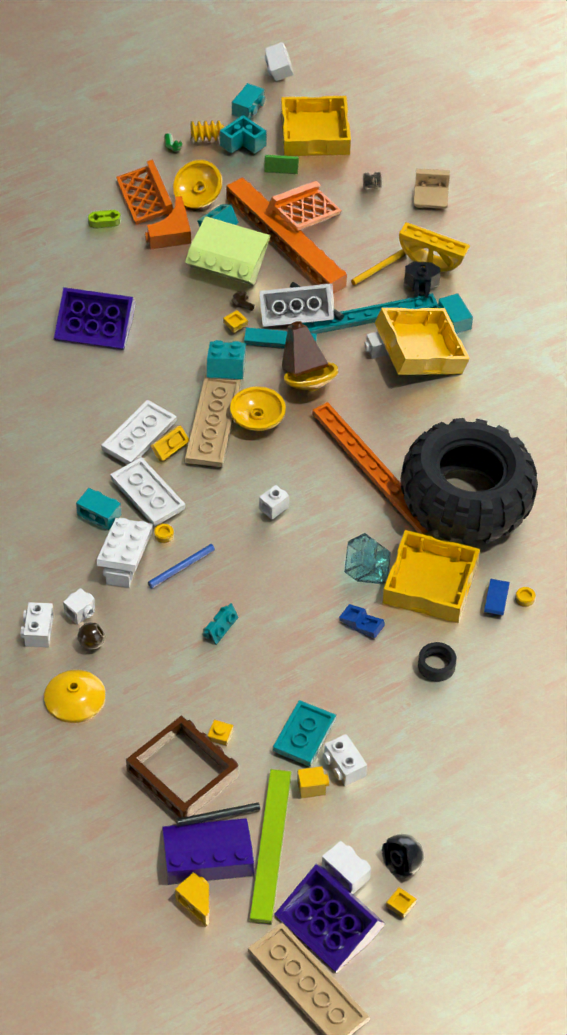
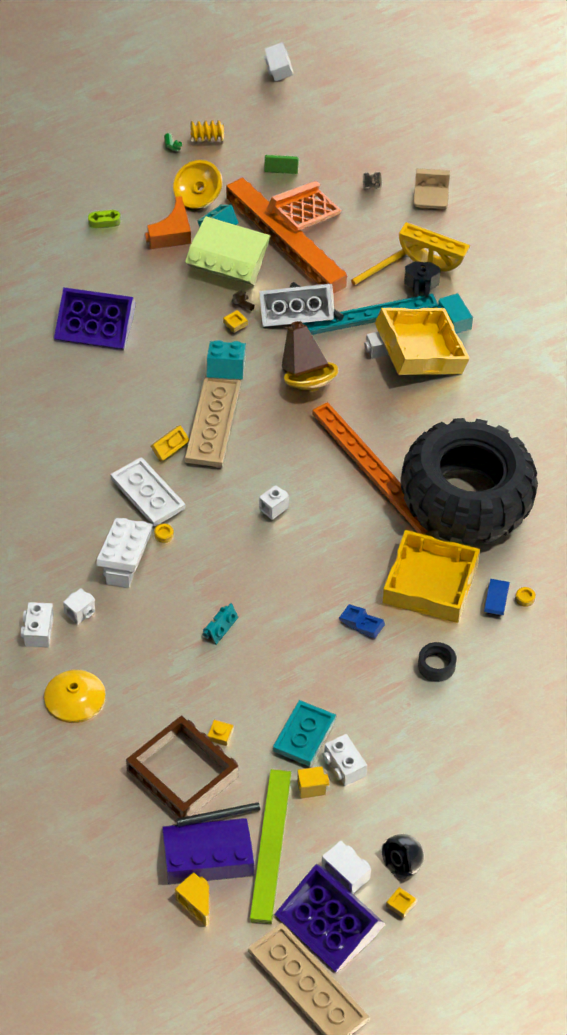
(91, 636): dark brown piece -> none
(98, 508): teal brick -> none
(139, 432): white plate -> none
(157, 189): orange fence -> none
(180, 566): bar -> none
(243, 133): teal brick -> none
(248, 101): teal brick -> none
(257, 408): yellow dish -> none
(267, 337): teal tile -> none
(315, 126): yellow tile -> none
(367, 560): clear light blue slope -> none

